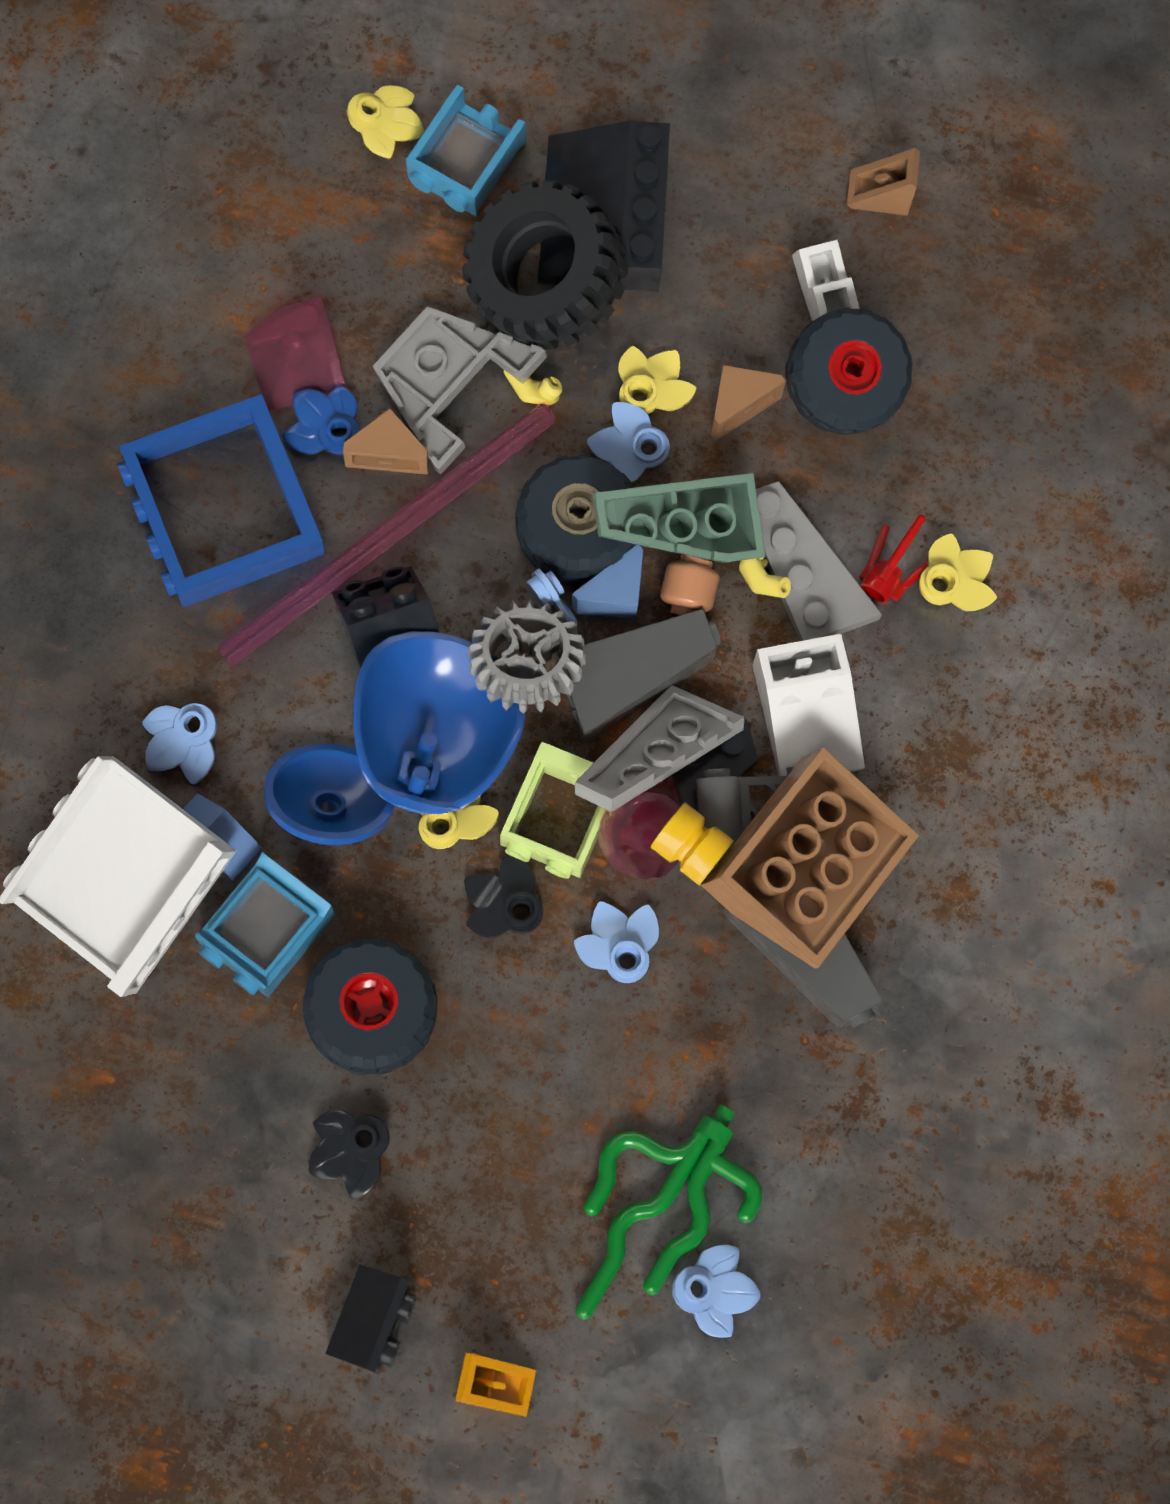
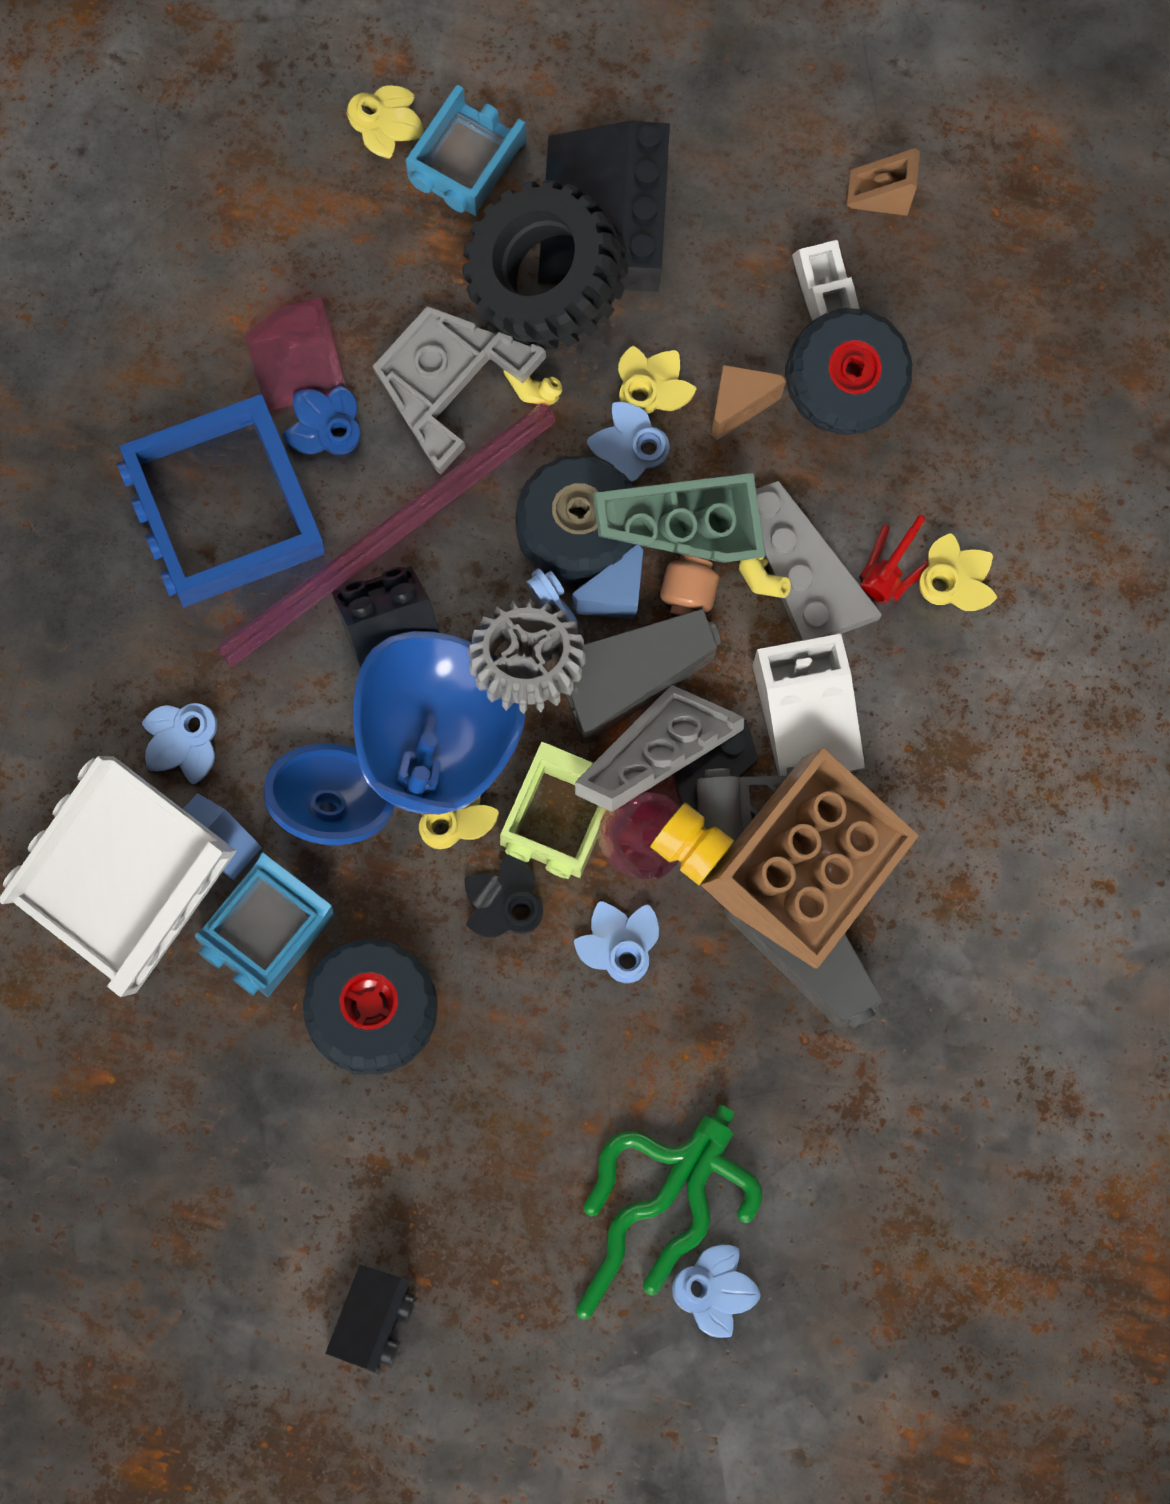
(343, 1153): black plate -> none
(386, 447): medium nougat slope -> none
(495, 1385): light orange slope -> none

